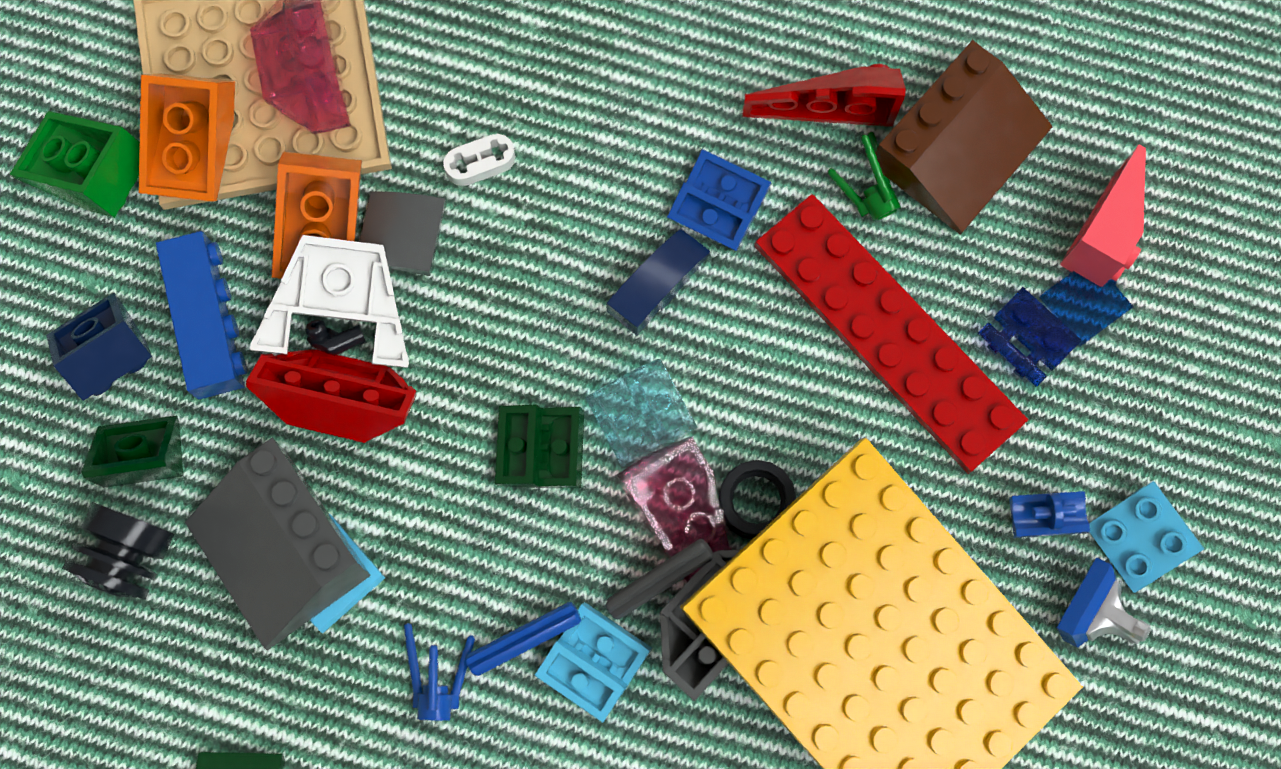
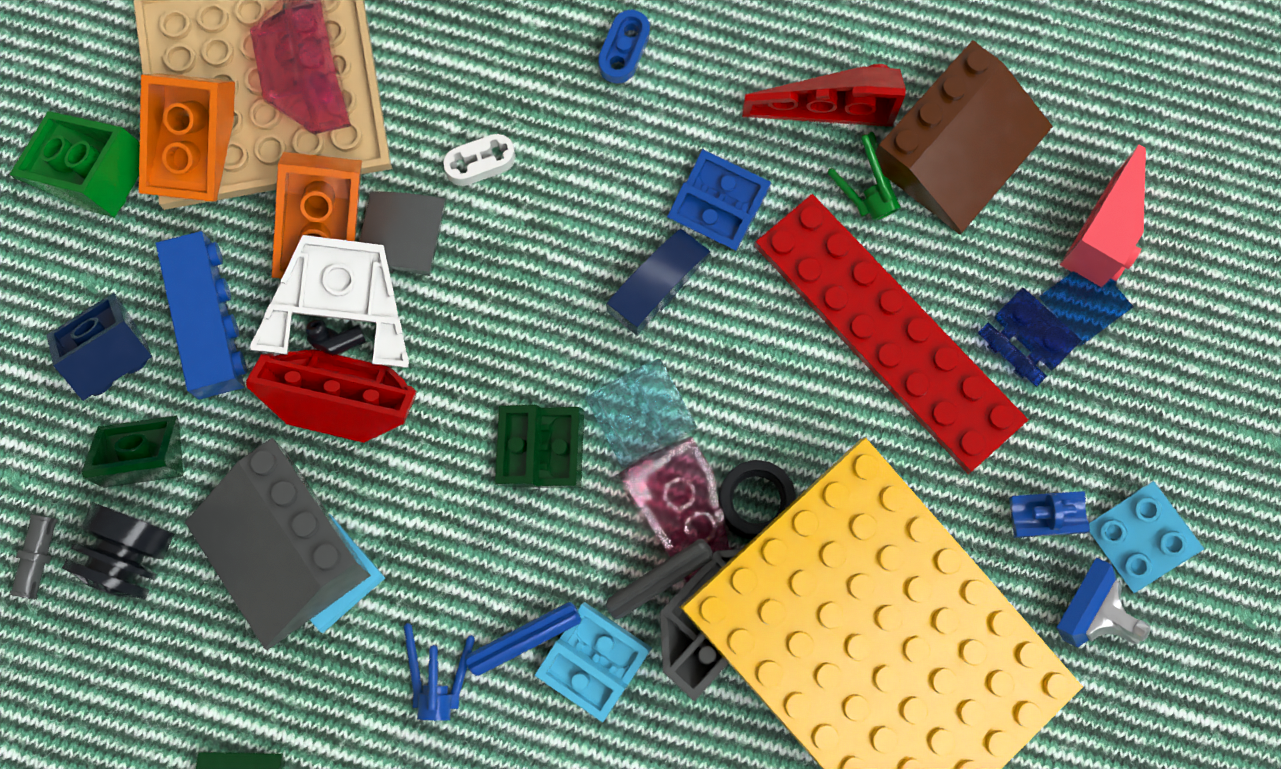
(33, 557): none -> dark grey pin
(623, 48): none -> blue plate

